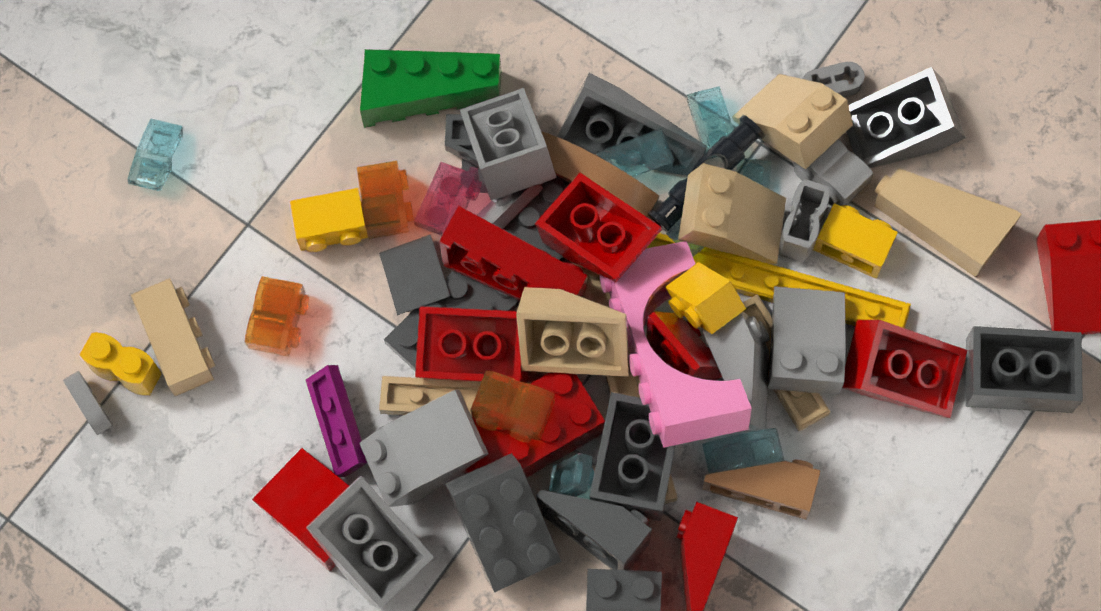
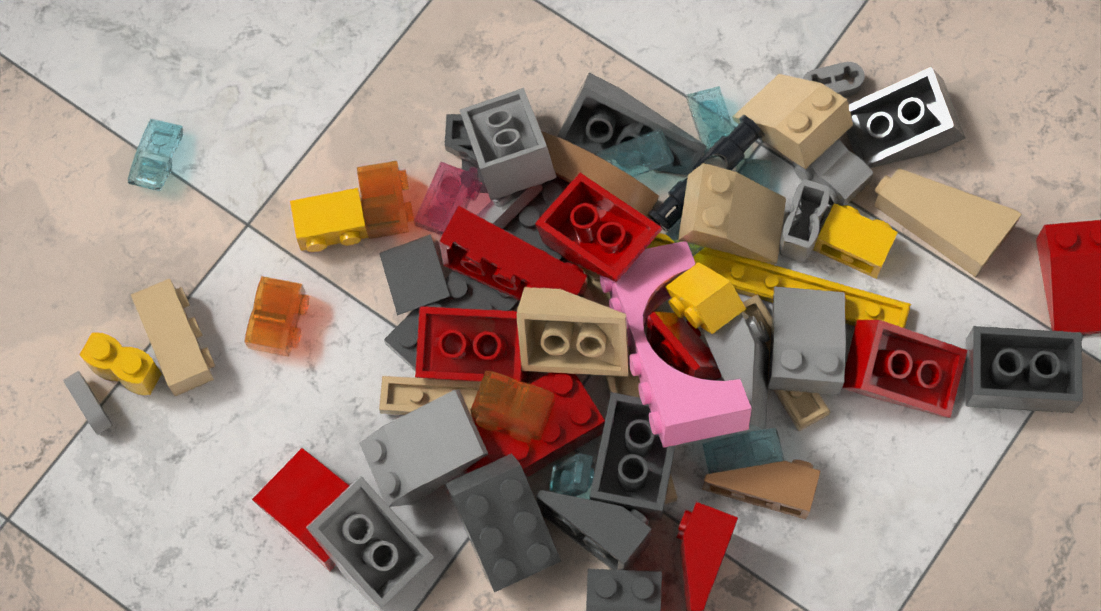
(336, 420): magenta plate -> none
(425, 82): green wedge -> none

